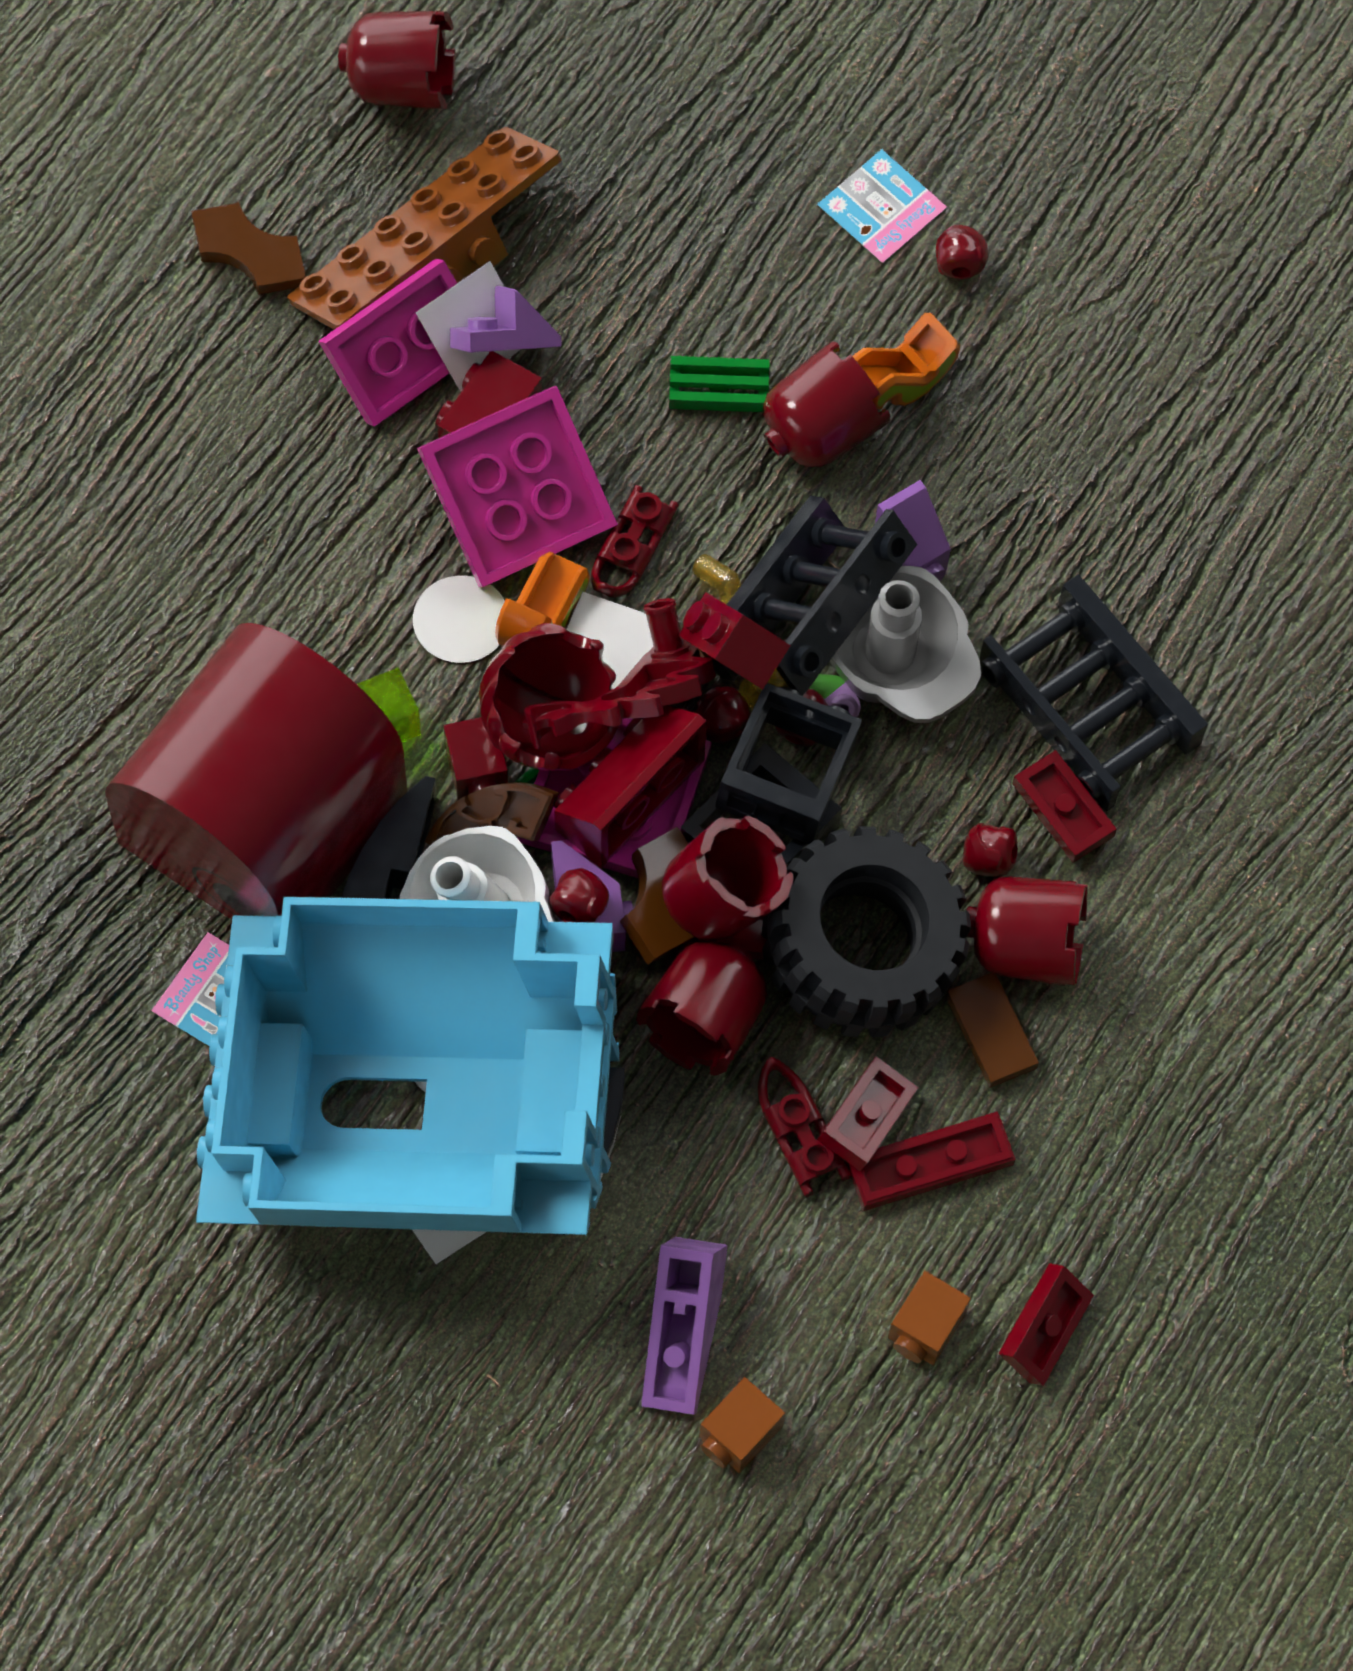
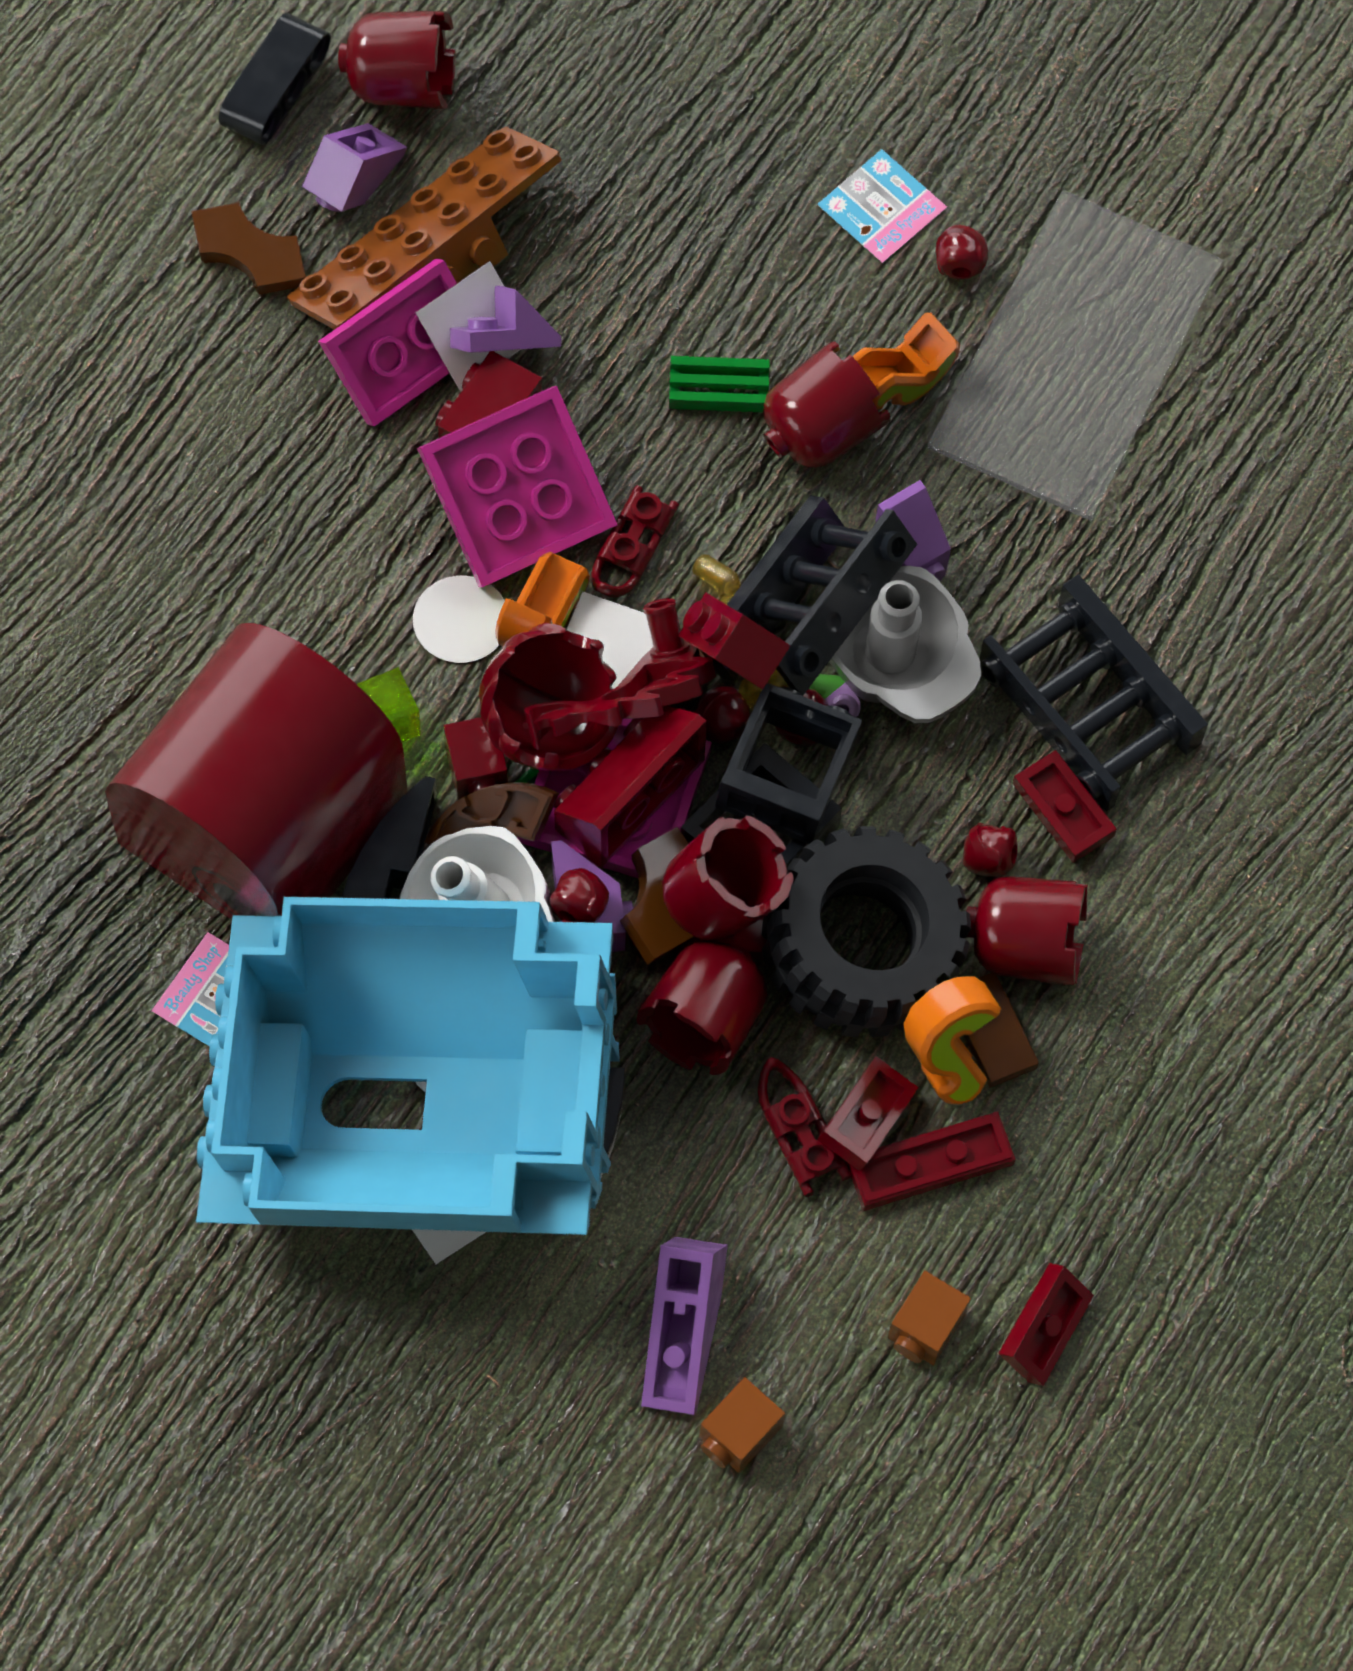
(274, 78): none -> black beam
(351, 166): none -> medium lavender slope
(935, 1030): none -> orange animal
(1075, 355): none -> clear piece

